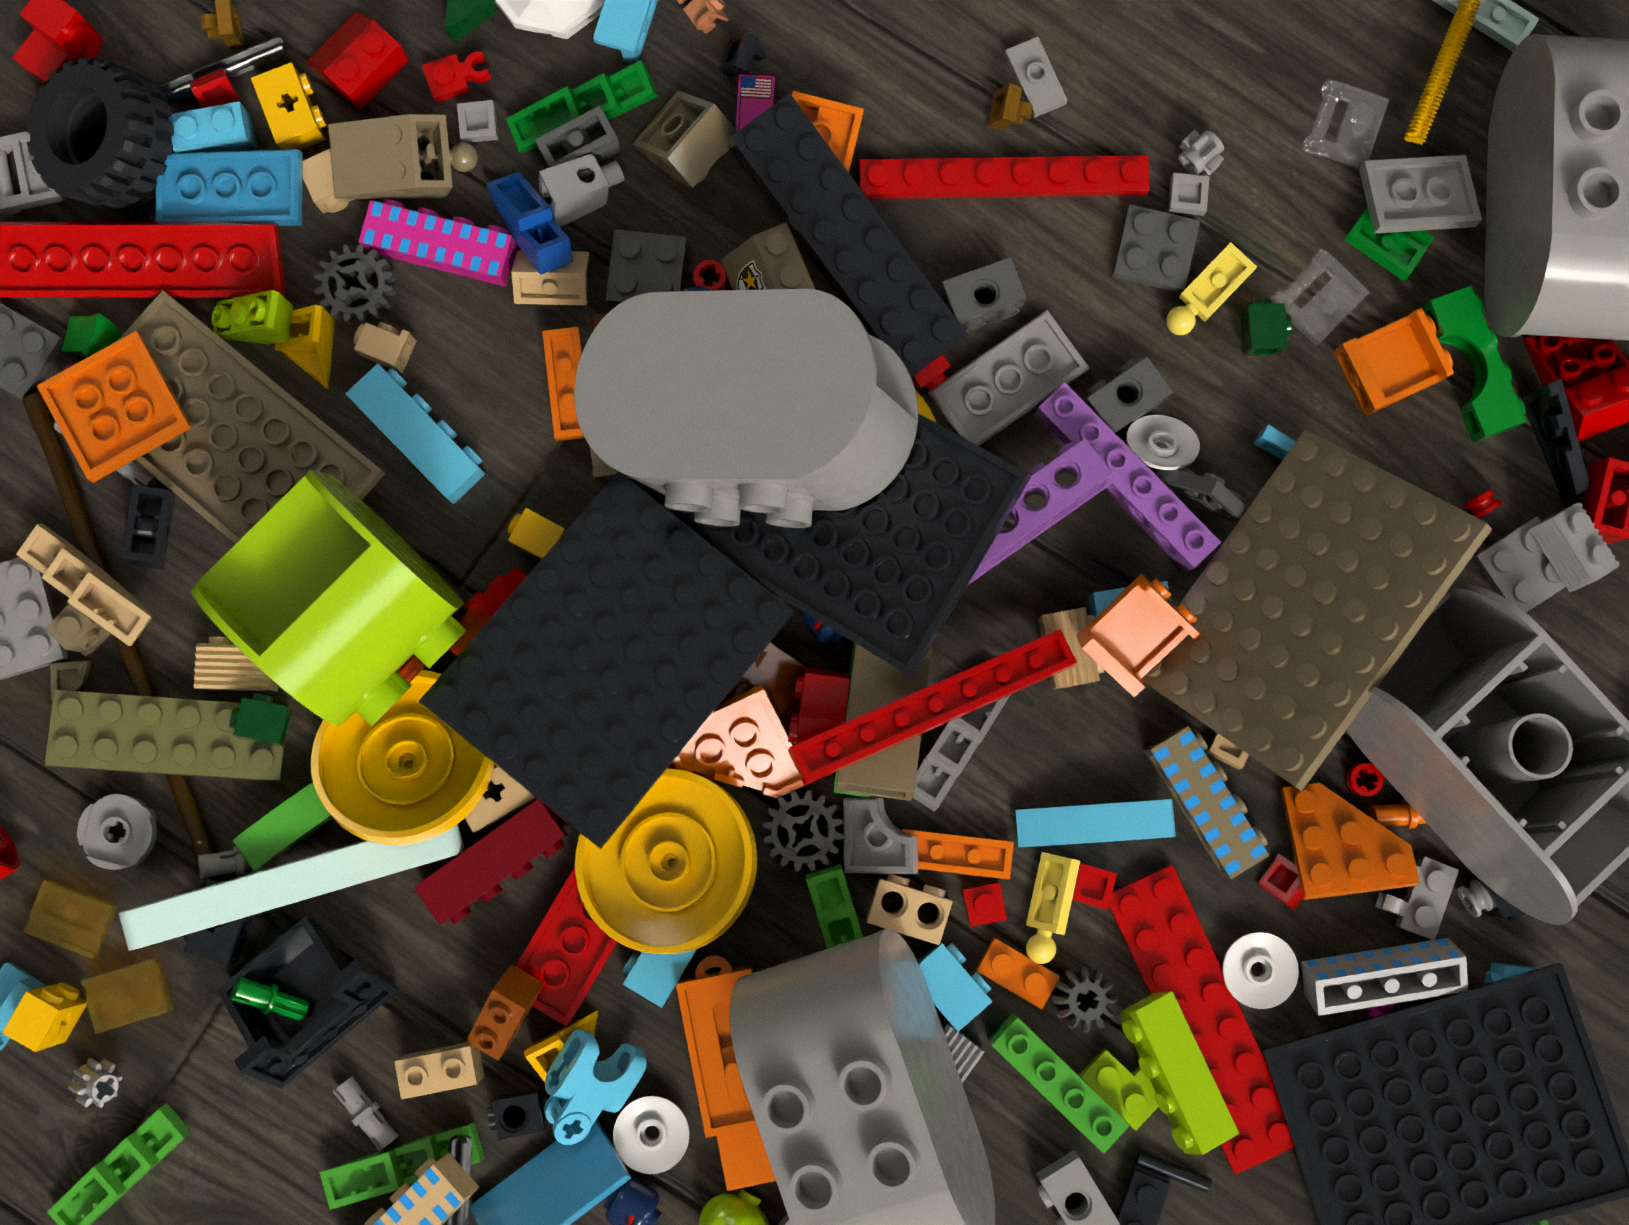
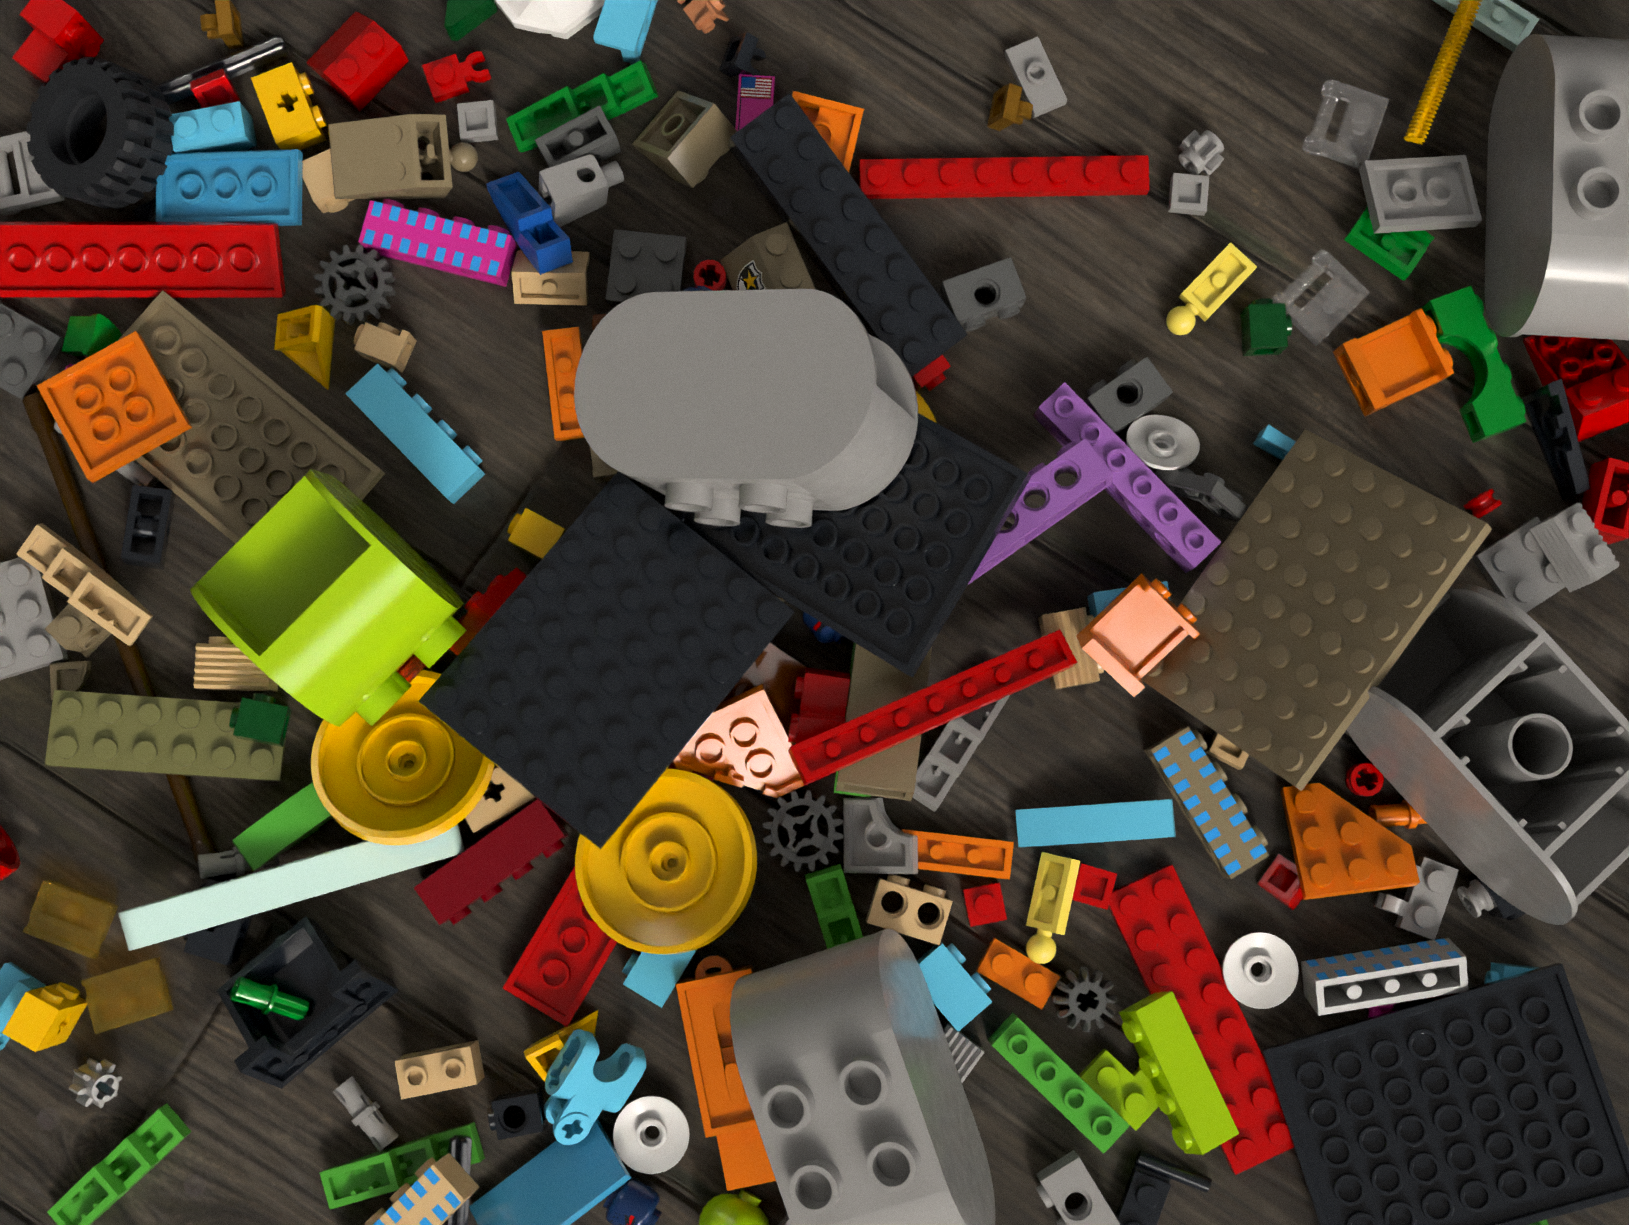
(100, 845): light grey plate -> none
(254, 318): lime slope -> none
(504, 1012): dark orange brick -> none
(1008, 380): light grey tile -> none
(1156, 248): dark grey plate -> none

